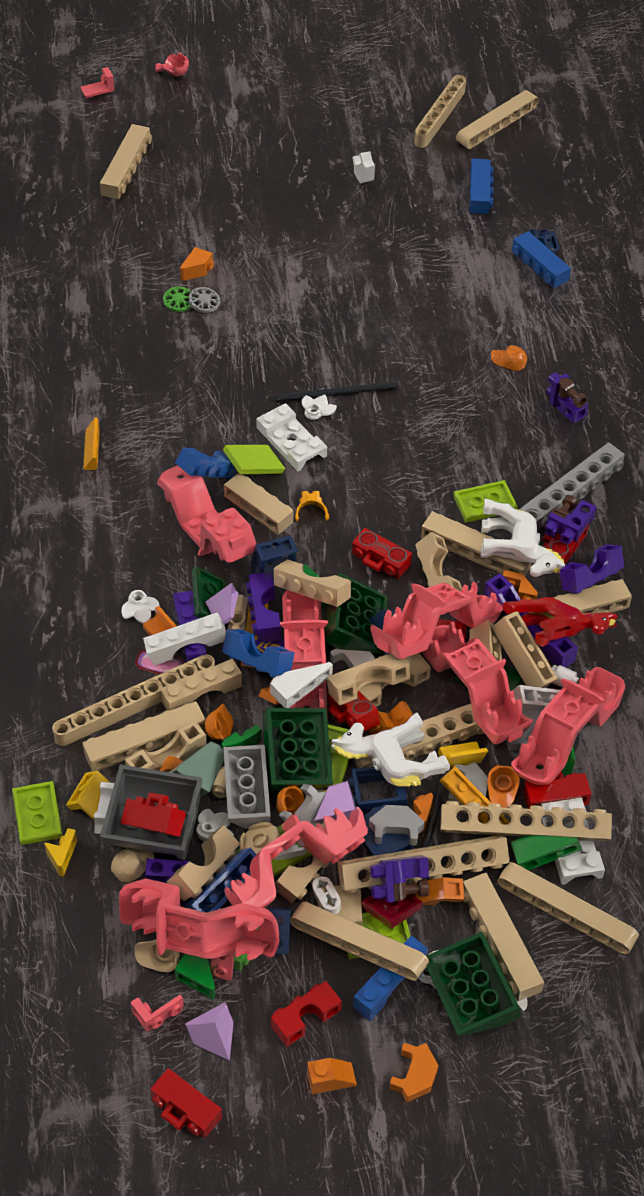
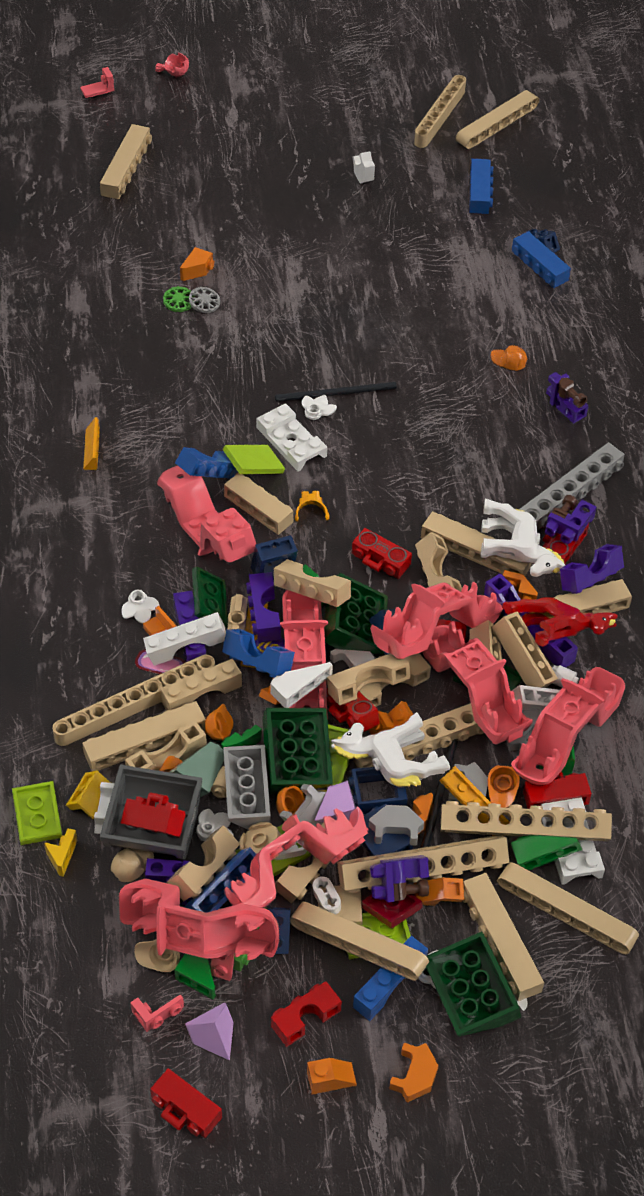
(224, 603): lavender slope -> none
(463, 753): yellow panel -> none
(471, 500): lime tile -> none

